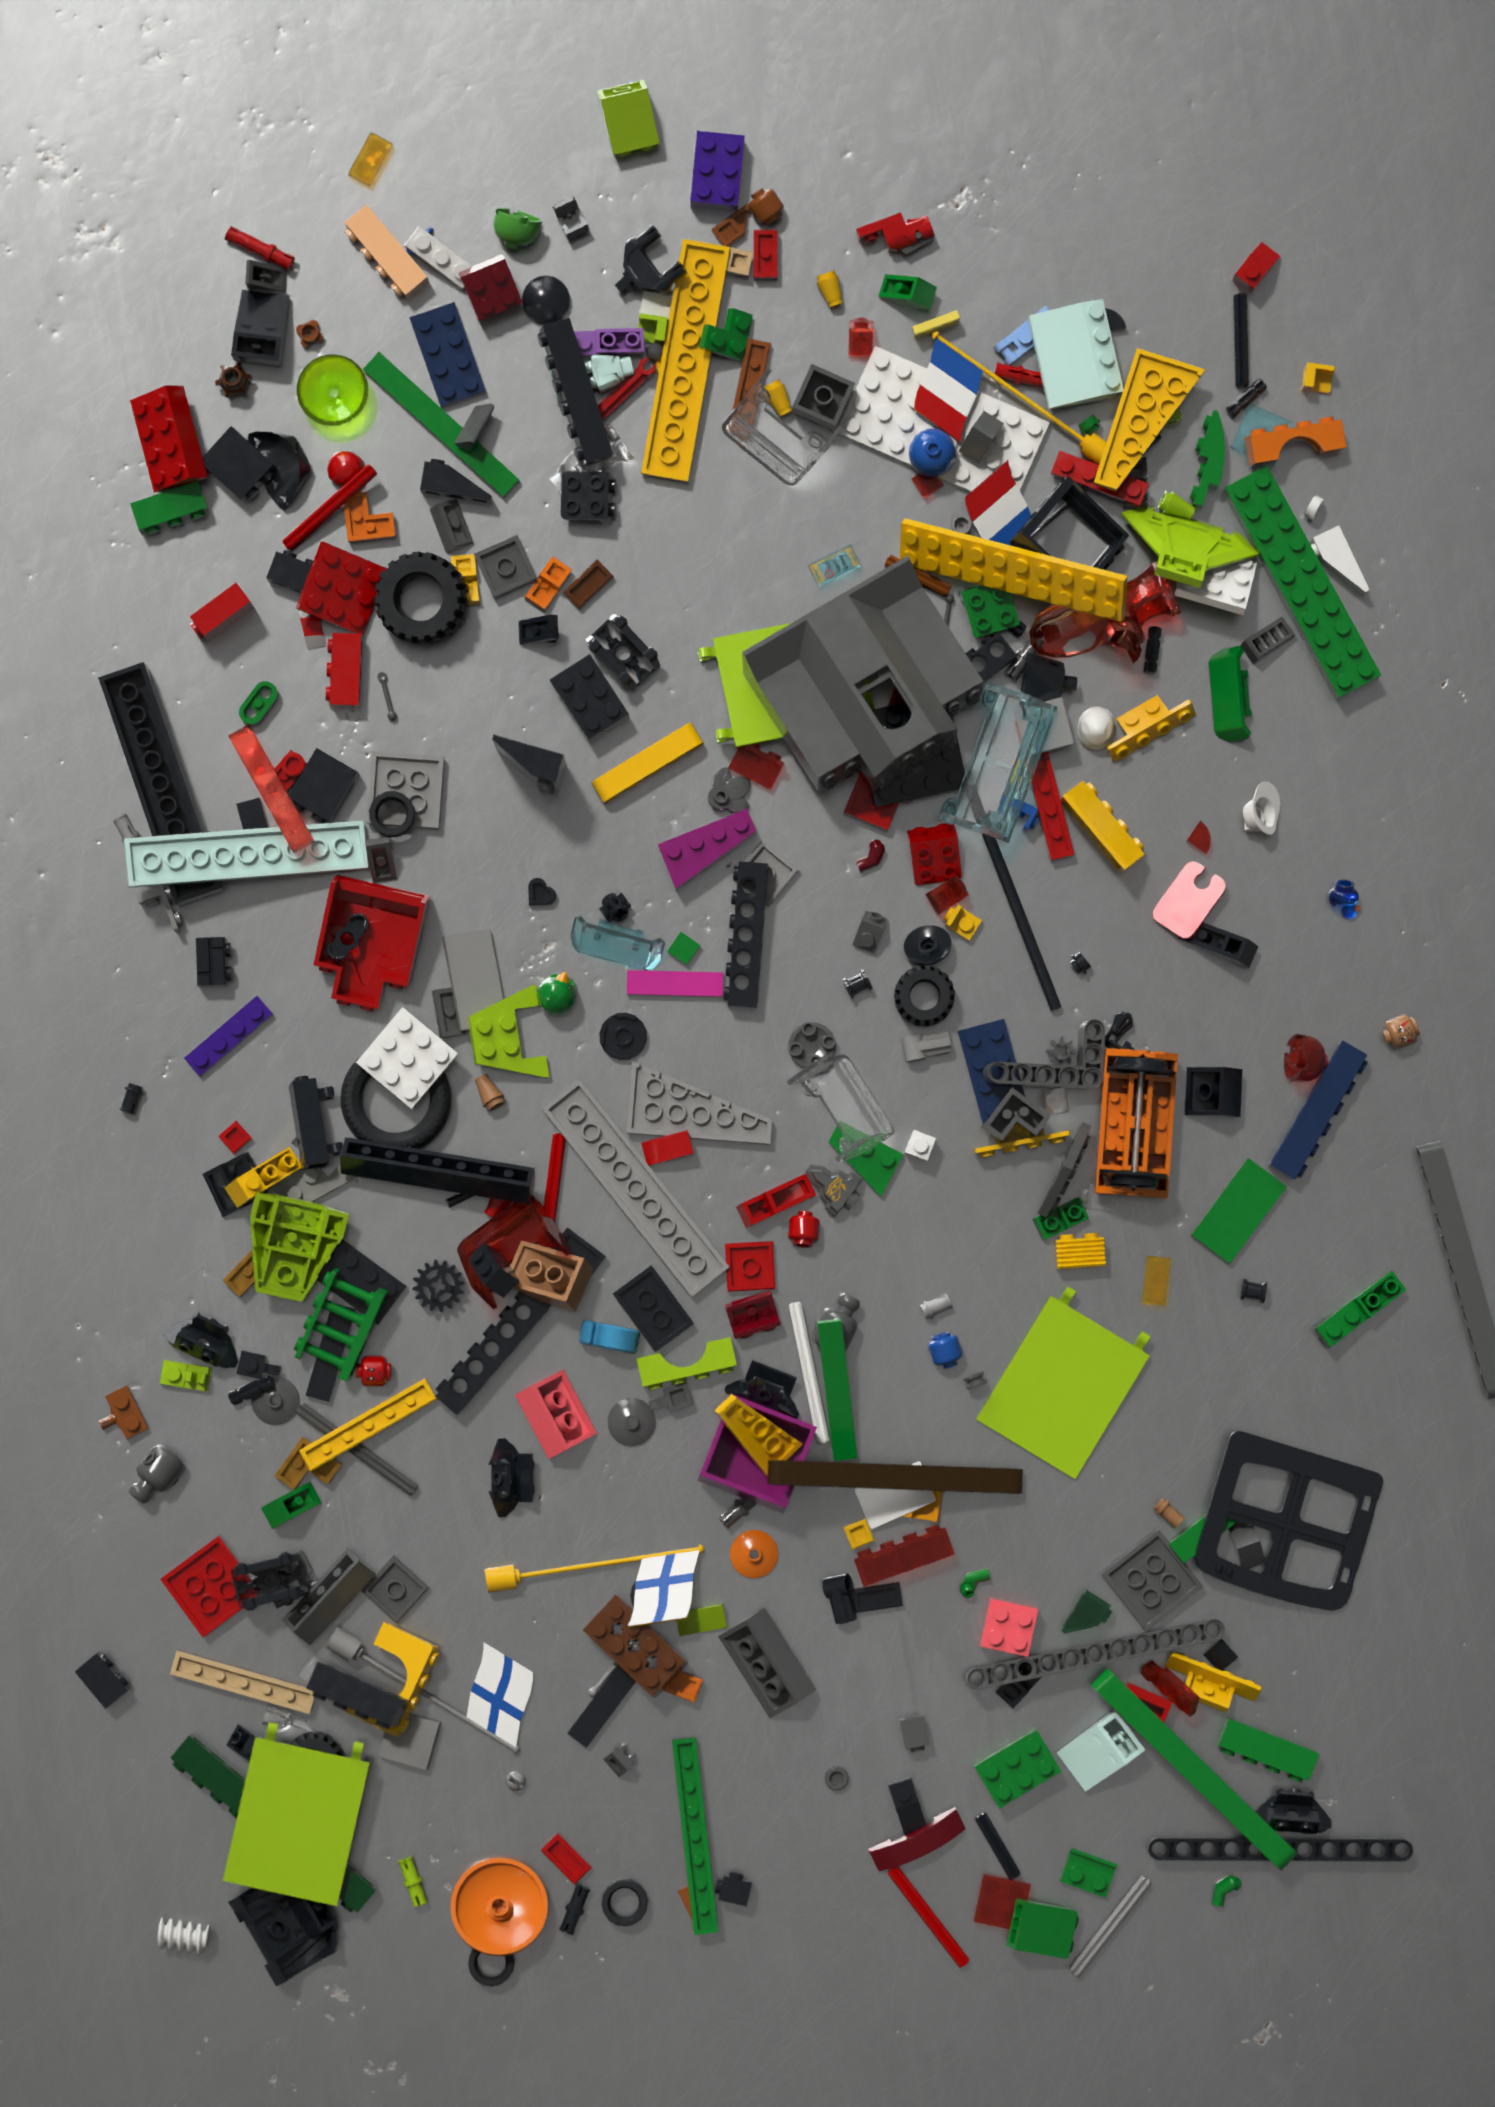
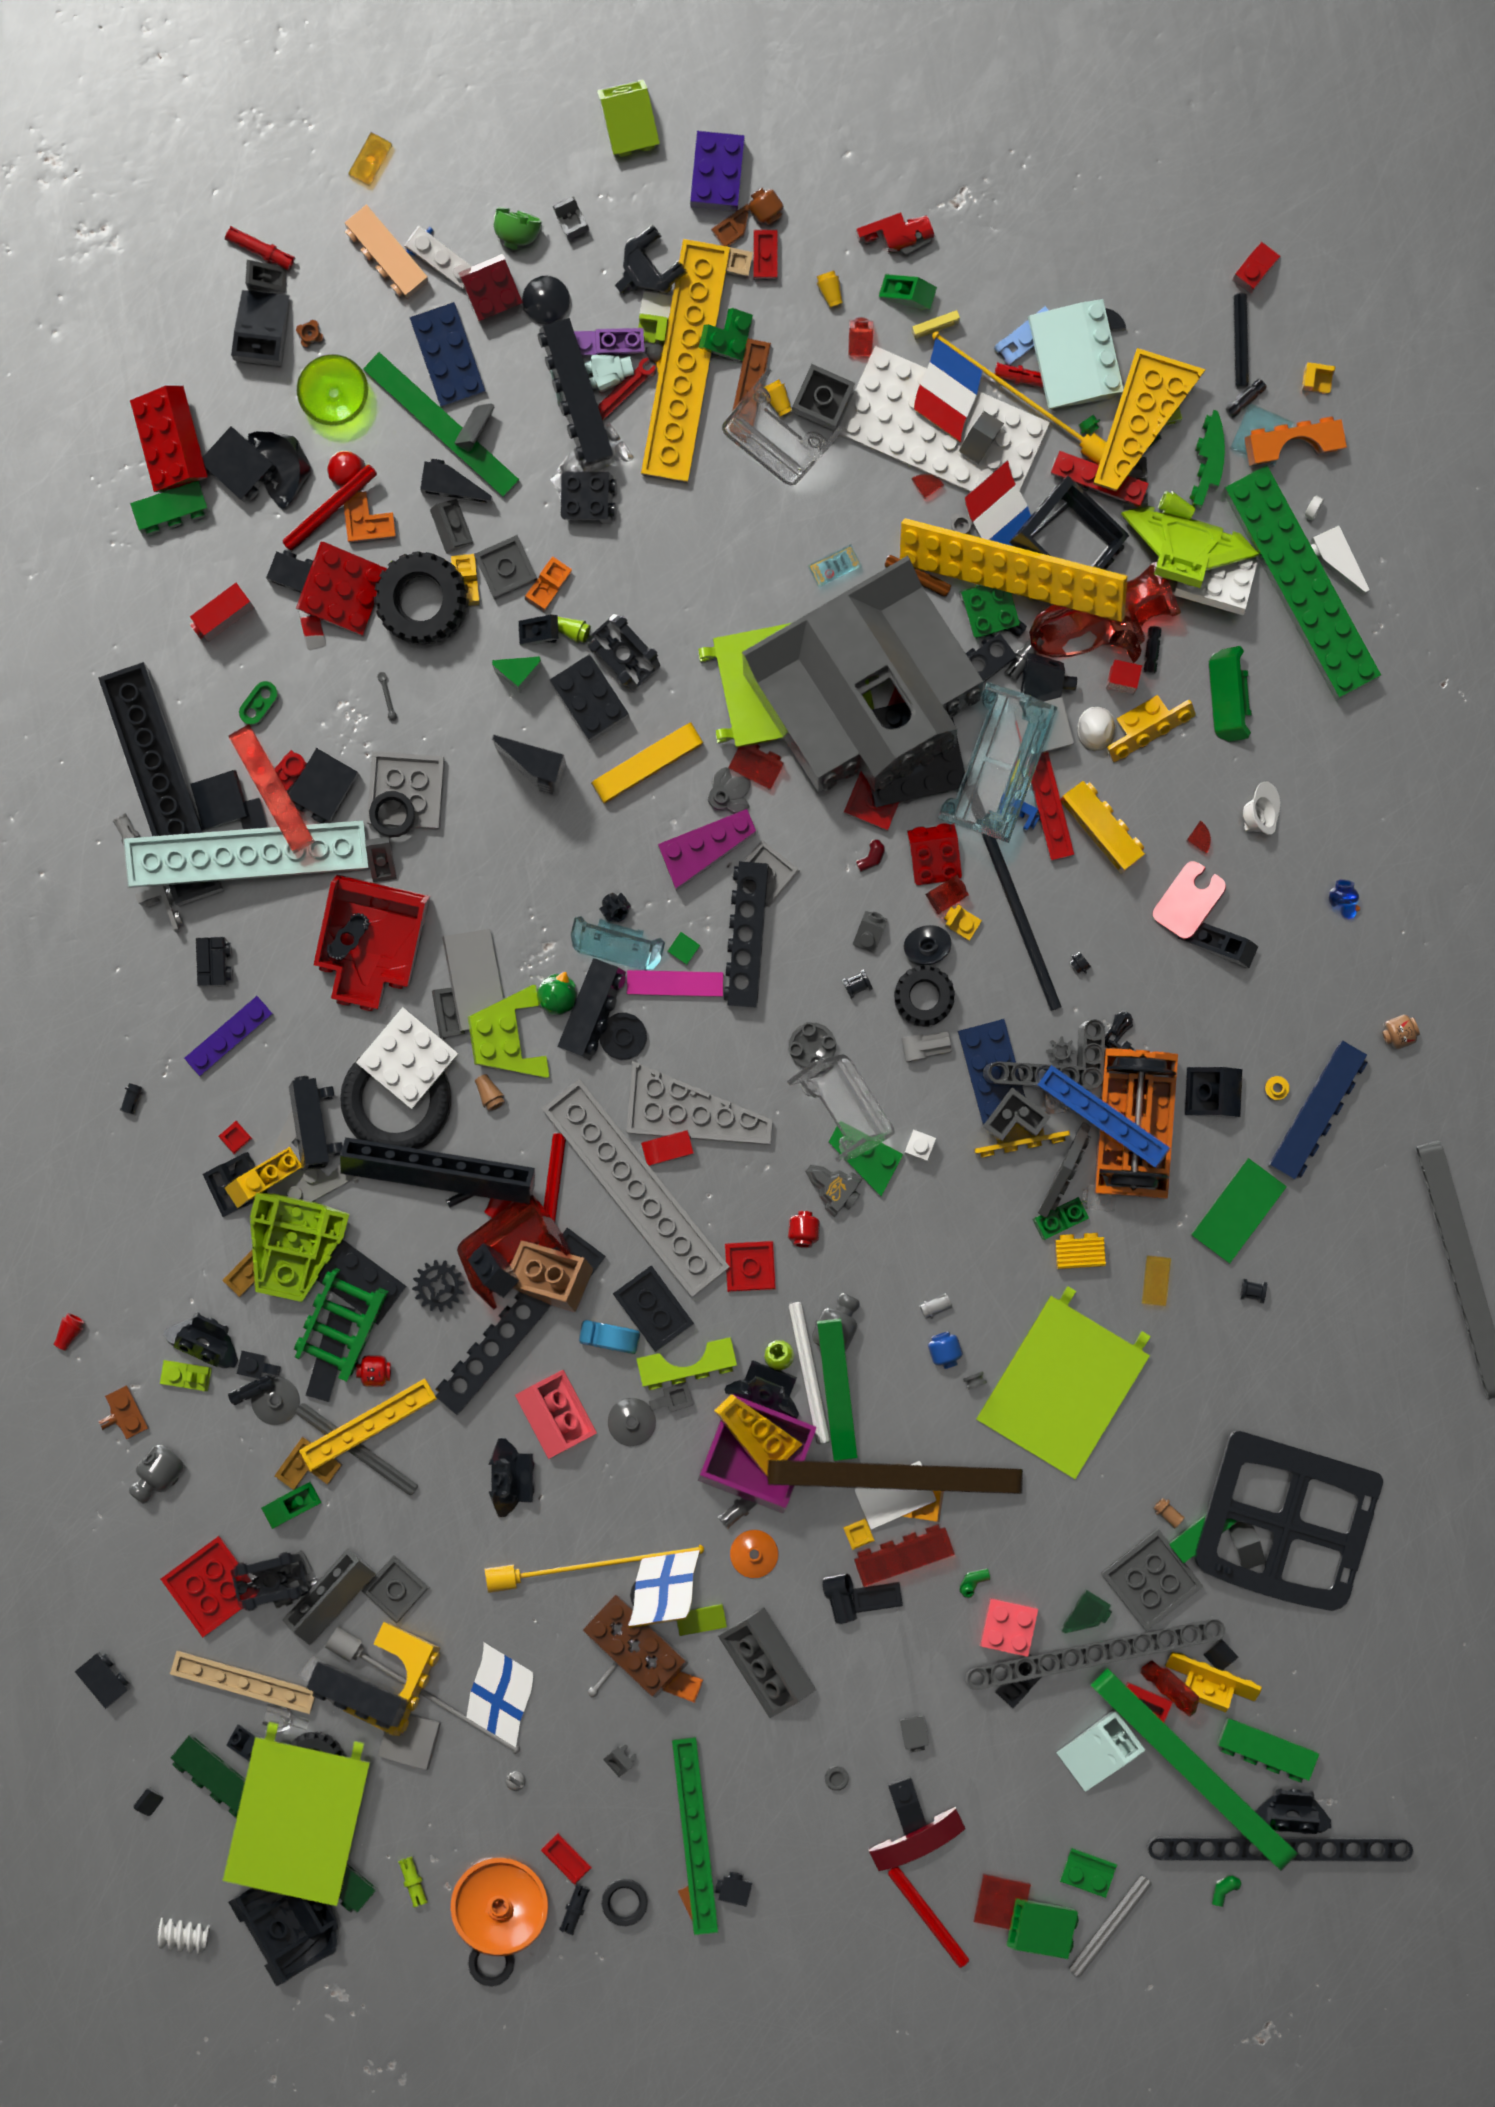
(69, 1329): none -> red cone
(148, 1802): none -> black slope
(219, 799): none -> black tile
(233, 372): reddish brown rock -> none
(344, 670): red brick -> none
(518, 671): none -> green slope
(540, 894): black tile -> none
(574, 629): none -> lime cone
(588, 584): reddish brown tile -> none
(592, 1009): none -> black brick
(601, 1706): black tile -> none
(752, 1315): dark red bracket -> none
(776, 1200): red slope -> none
(779, 1355): none -> lime piece
(932, 453): blue cylinder -> none
(949, 599): dark grey hinge -> none
(997, 1846): black axle -> none
(1017, 1768): green brick -> none
(1104, 1116): none -> blue plate
(1124, 677): none -> red panel
(1259, 652): dark grey slope -> none
(1269, 1088): none -> yellow plate
(1305, 1059): clear red cylinder -> none
(1360, 1309): green slope -> none

